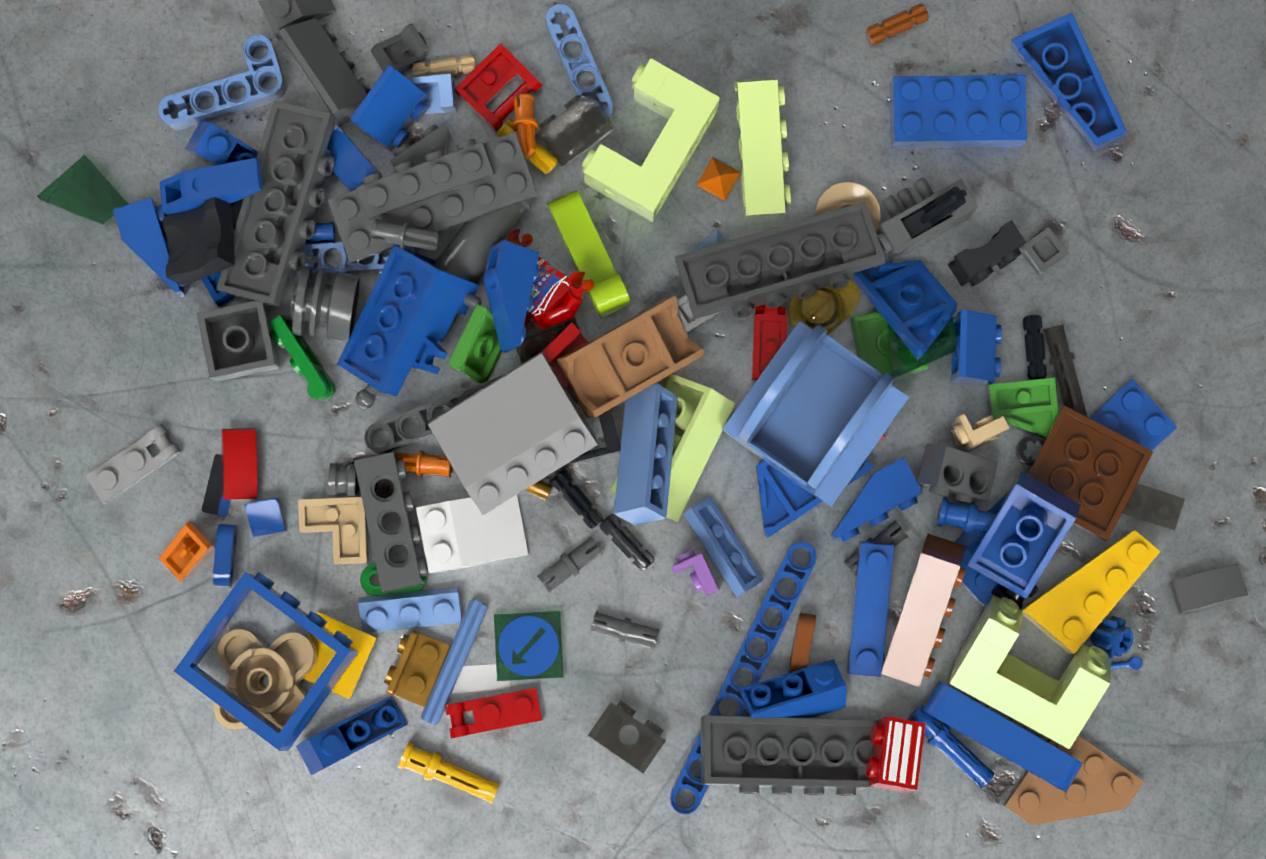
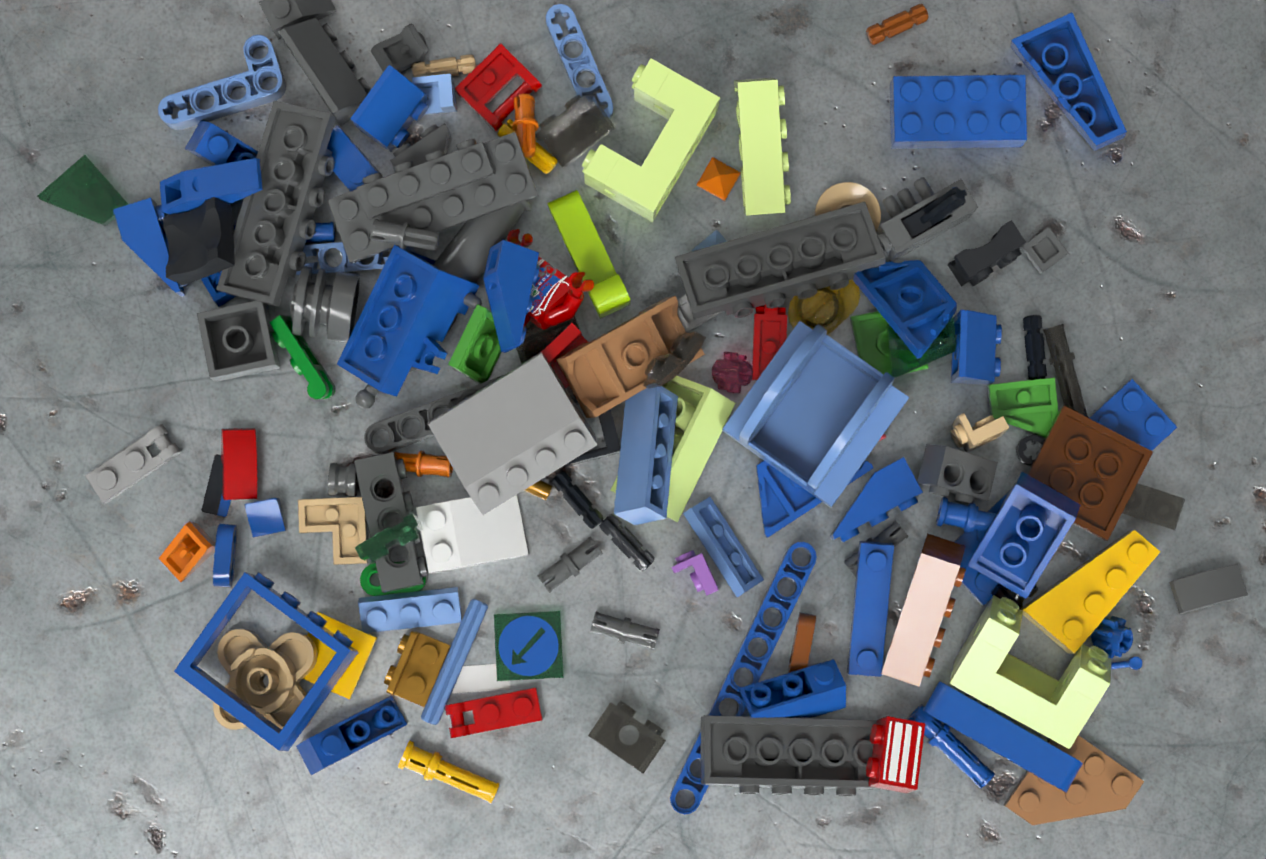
(404, 532): none -> clear green wing
(668, 366): none -> clear smoke slope
(732, 372): none -> clear pink gear

